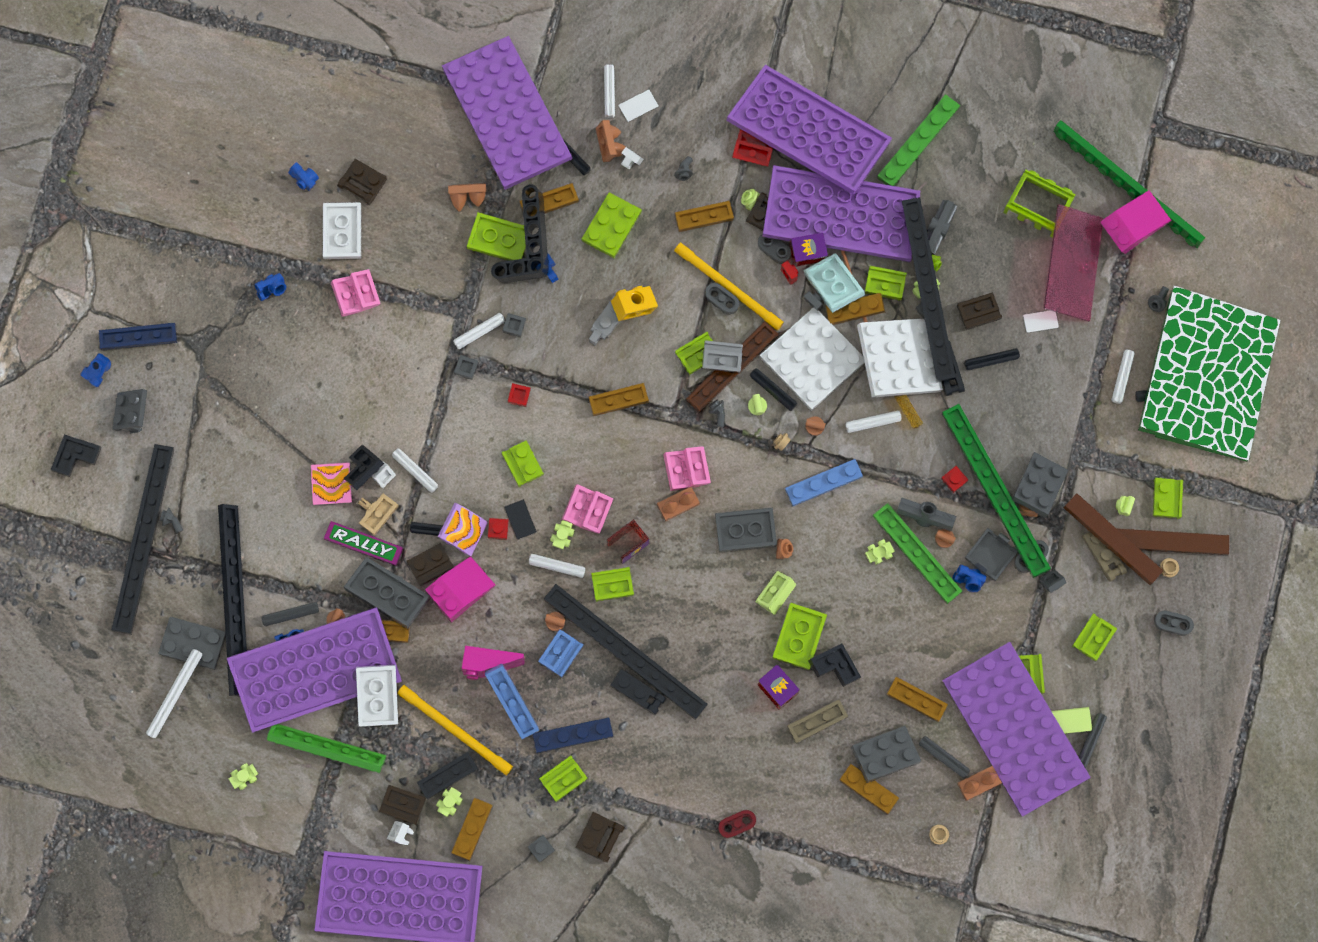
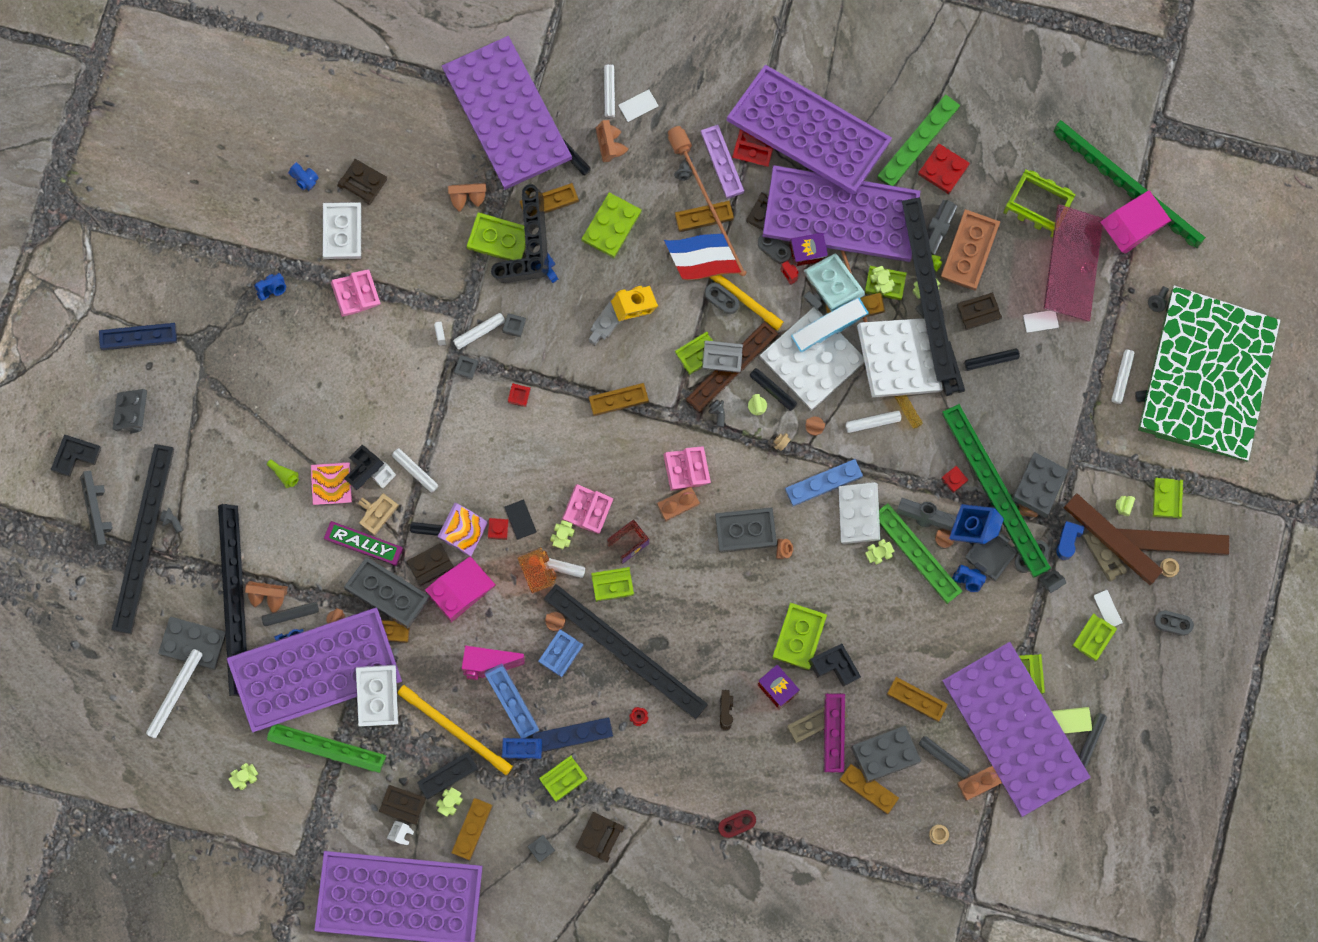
(90, 494): none -> dark grey hinge
(96, 369): blue plate -> none
(274, 593): none -> nougat tile
(288, 477): none -> lime cone
(439, 333): none -> white tile
(522, 463): lime plate -> none
(522, 748): none -> blue plate
(537, 570): none -> clear orange brick
(630, 158): white tile -> none
(637, 691): black plate -> none
(638, 721): none -> red plate
(702, 254): none -> flag
(722, 161): none -> lavender plate
(726, 704): none -> dark brown plate
(749, 198): yellowish green plate -> none
(776, 592): yellowish green slope -> none
(830, 324): none -> white slope
(834, 732): none -> magenta tile
(859, 513): none -> white plate
(882, 278): none -> yellowish green piece
(943, 168): none -> red plate
(970, 250): none -> nougat plate
(976, 524): none -> blue slope
(1068, 535): none -> blue leg
(1107, 608): none -> white sticker

